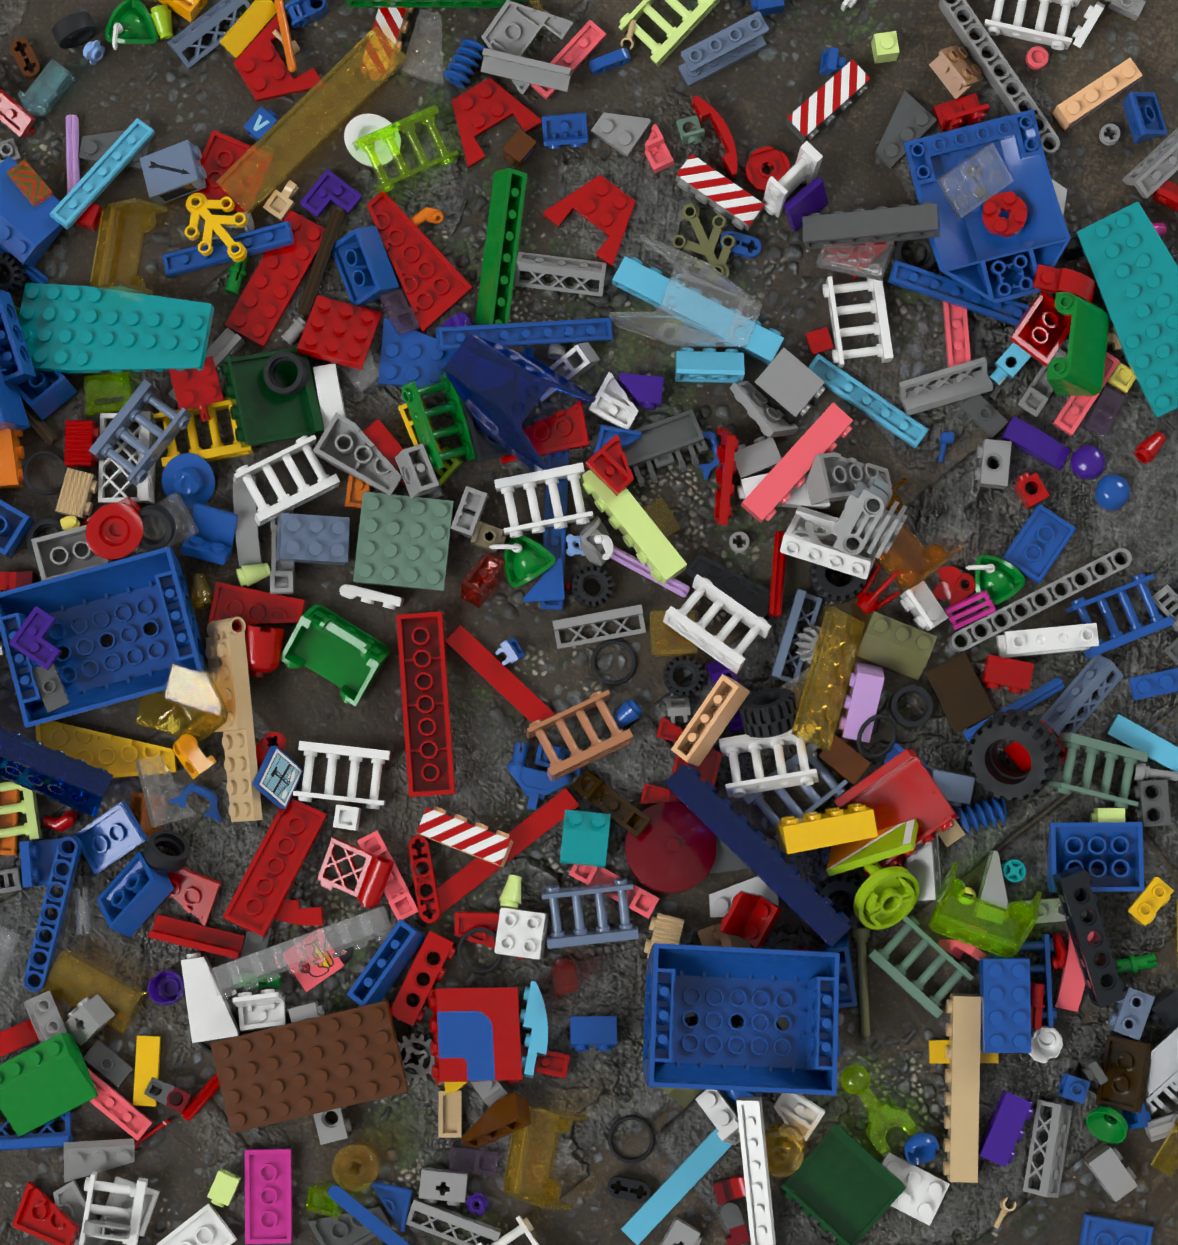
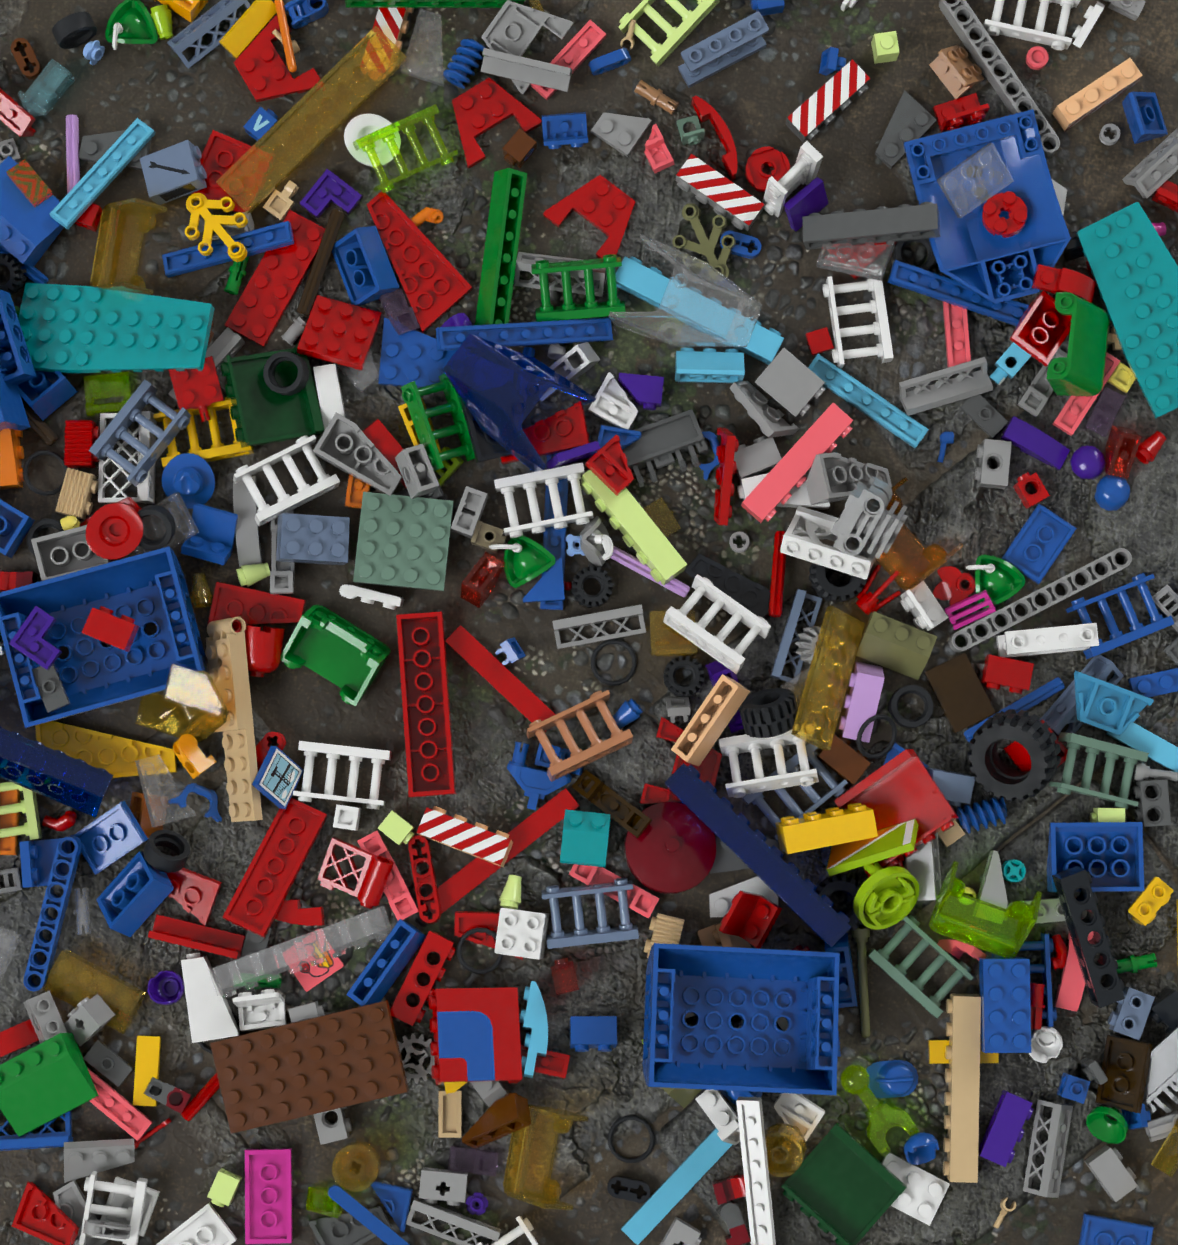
(110, 629): none -> red brick
(397, 828): none -> yellowish green brick
(573, 455): none -> dark purple tile
(591, 307): none -> green fence
(656, 97): none -> medium nougat pin
(892, 1078): none -> blue piece
(1106, 704): none -> dark azure wing
(1121, 451): none -> clear red slope

